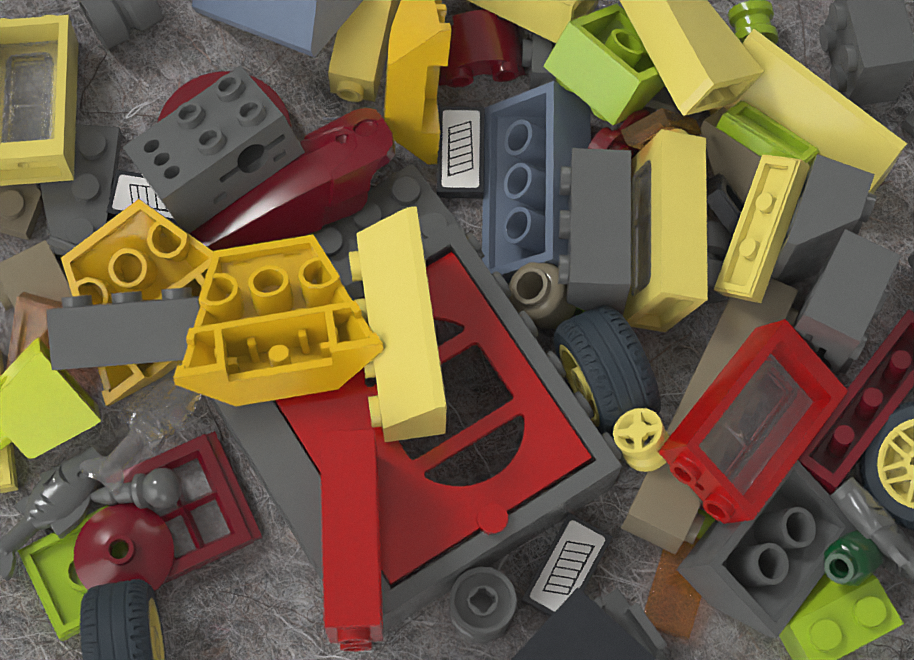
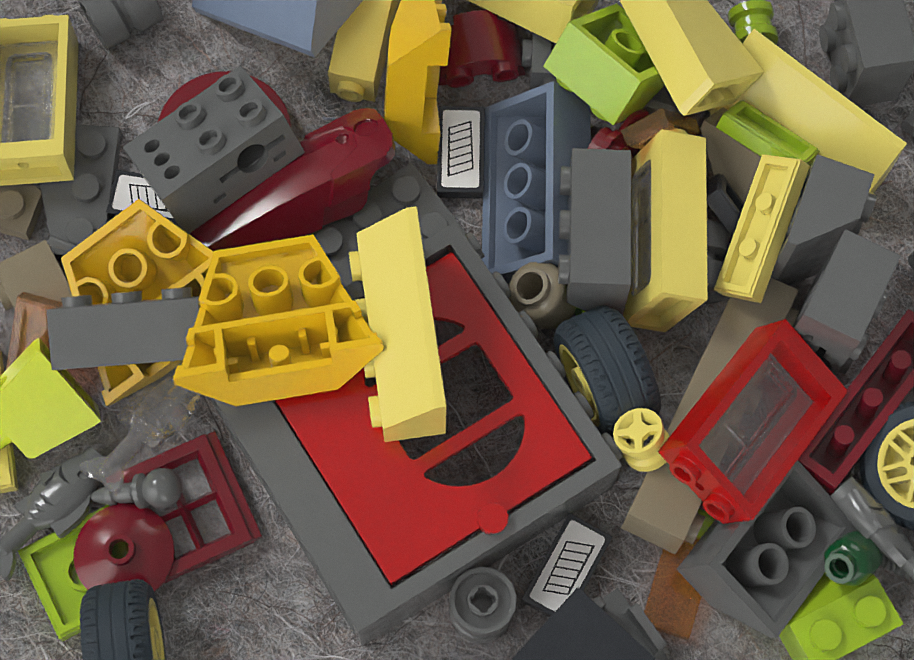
(351, 539): red piece -> none

